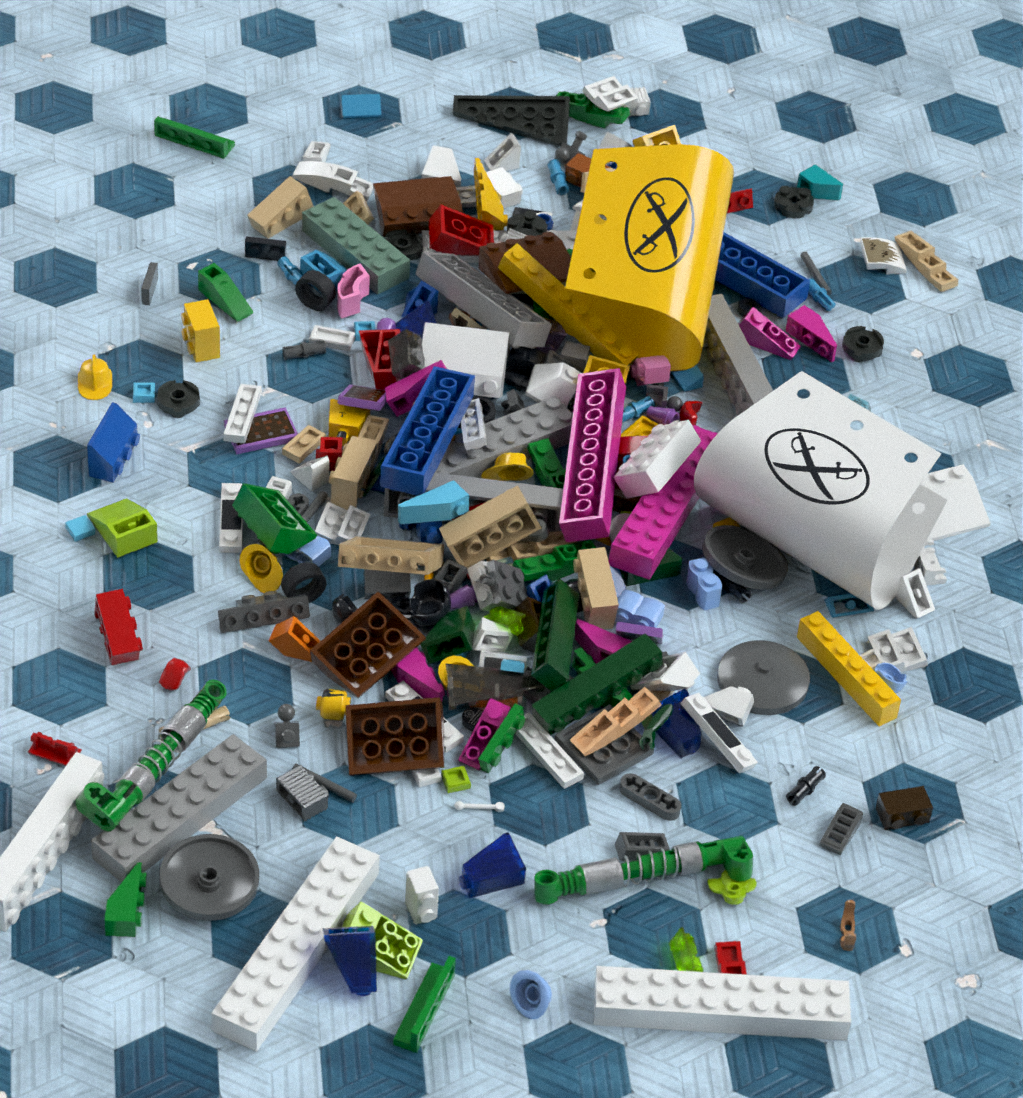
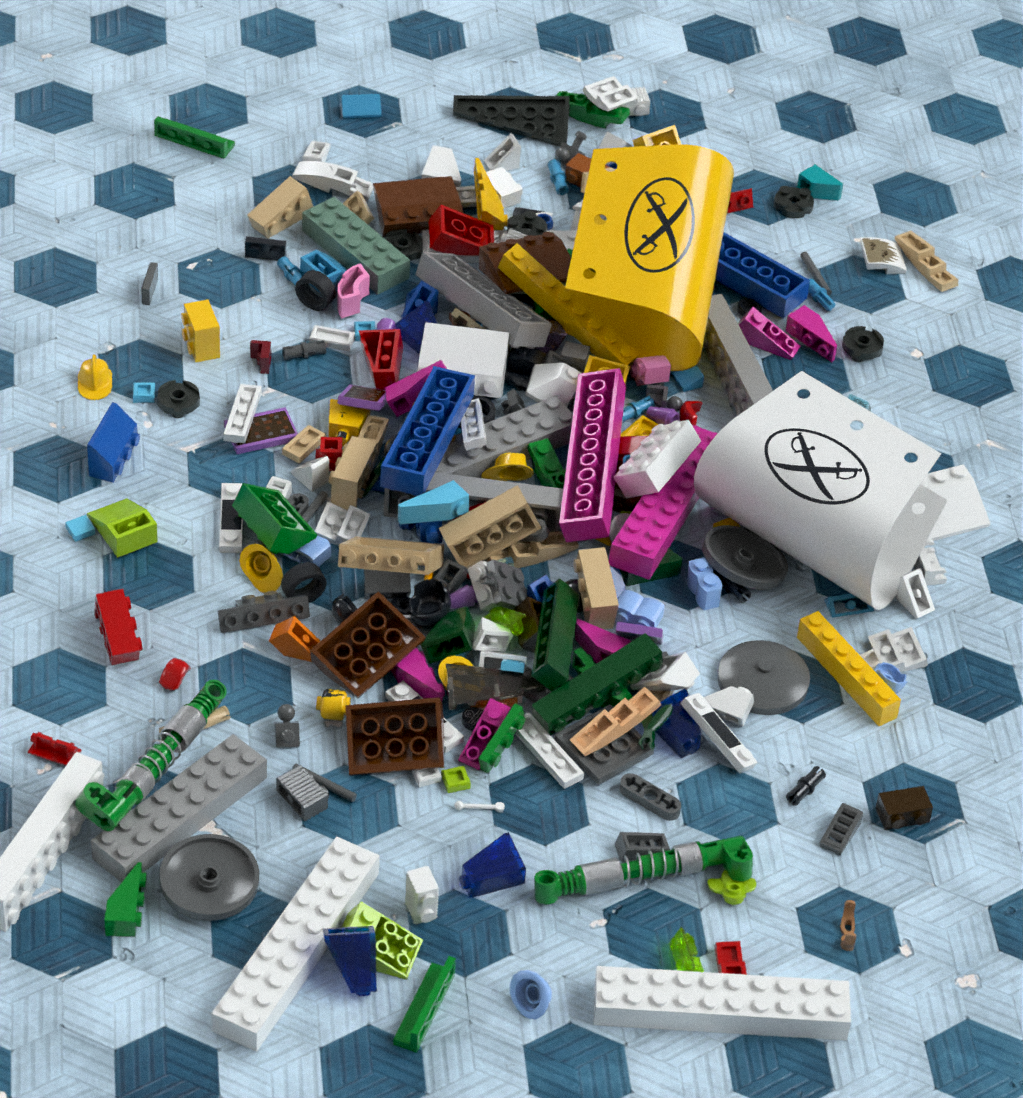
(223, 292): green slope -> none
(262, 352): none -> dark red bracket
(406, 354): clear smoke brick -> none
(554, 565): green slope -> none

